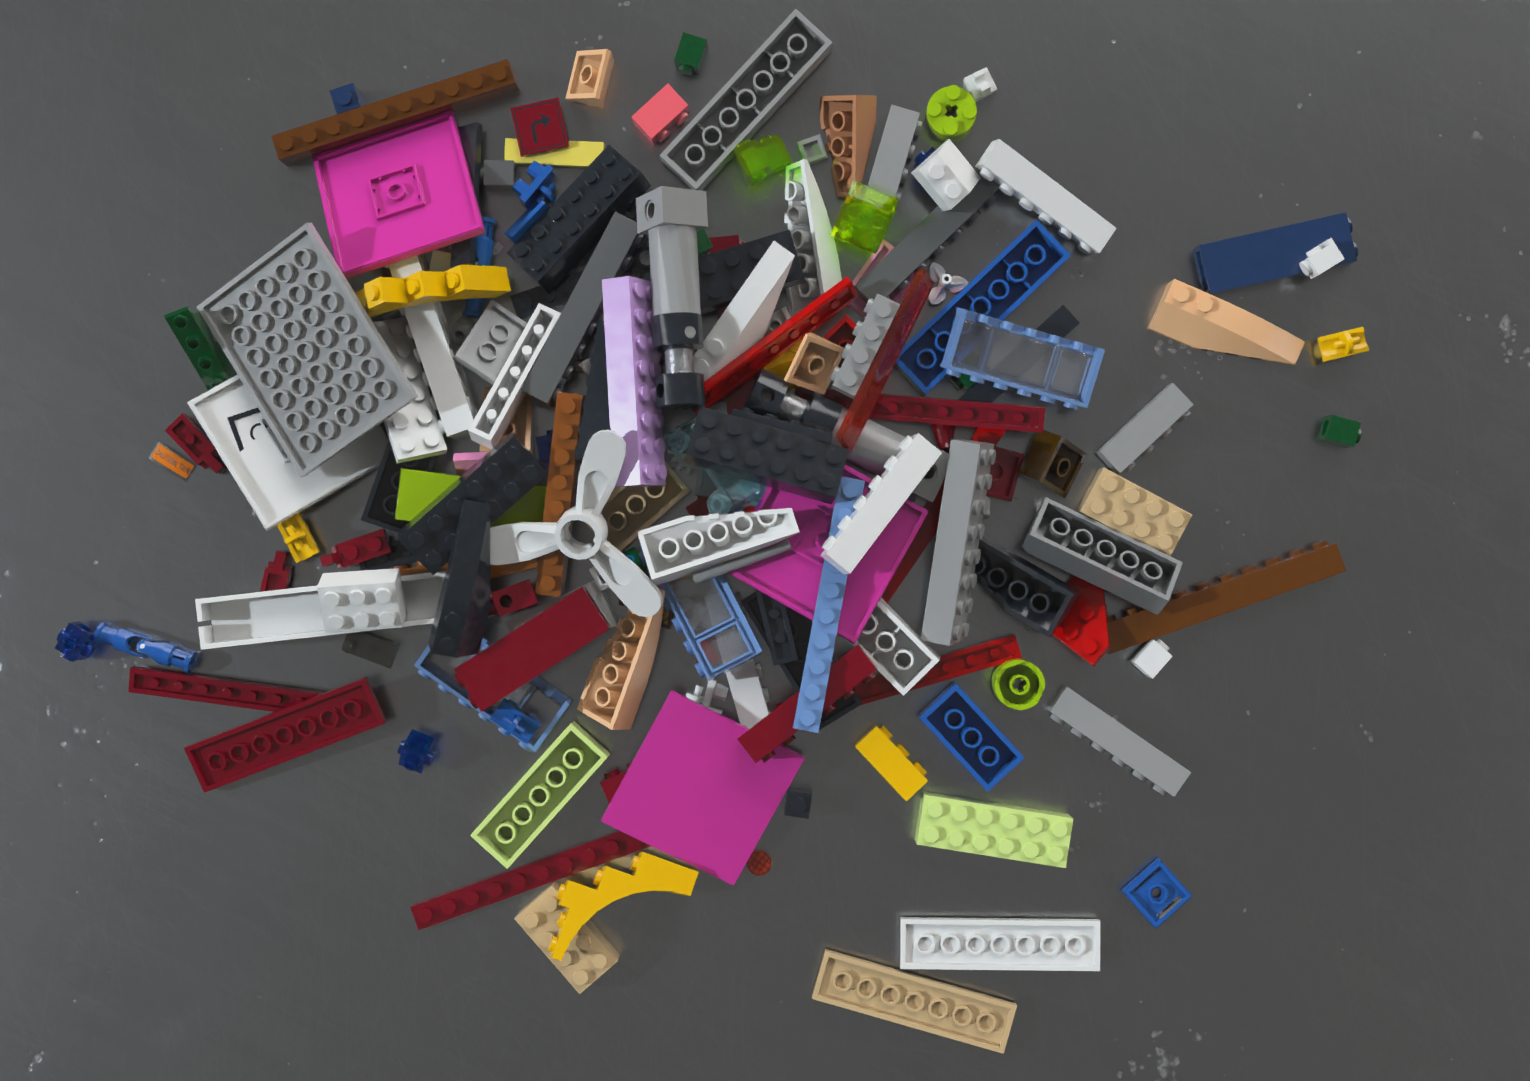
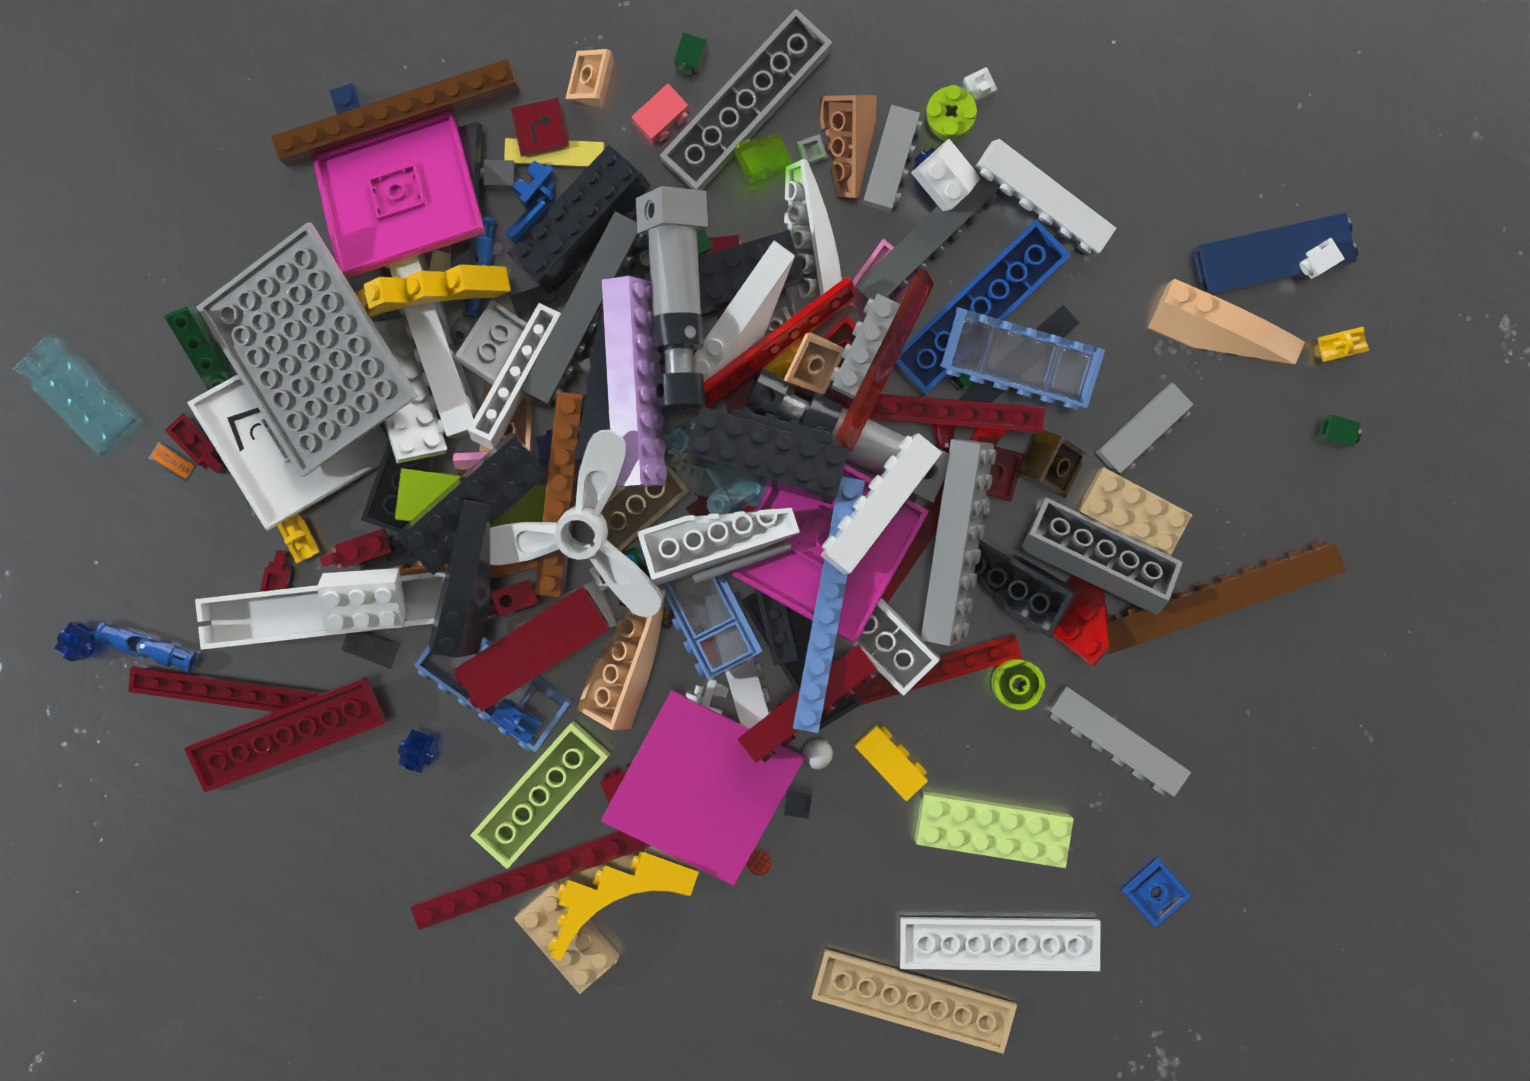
(75, 395): none -> clear light blue hinge
(817, 753): none -> white piece
(864, 217): clear neon green brick -> none
(938, 275): white plant -> none
(970, 736): blue brick -> none
(1151, 657): white brick -> none

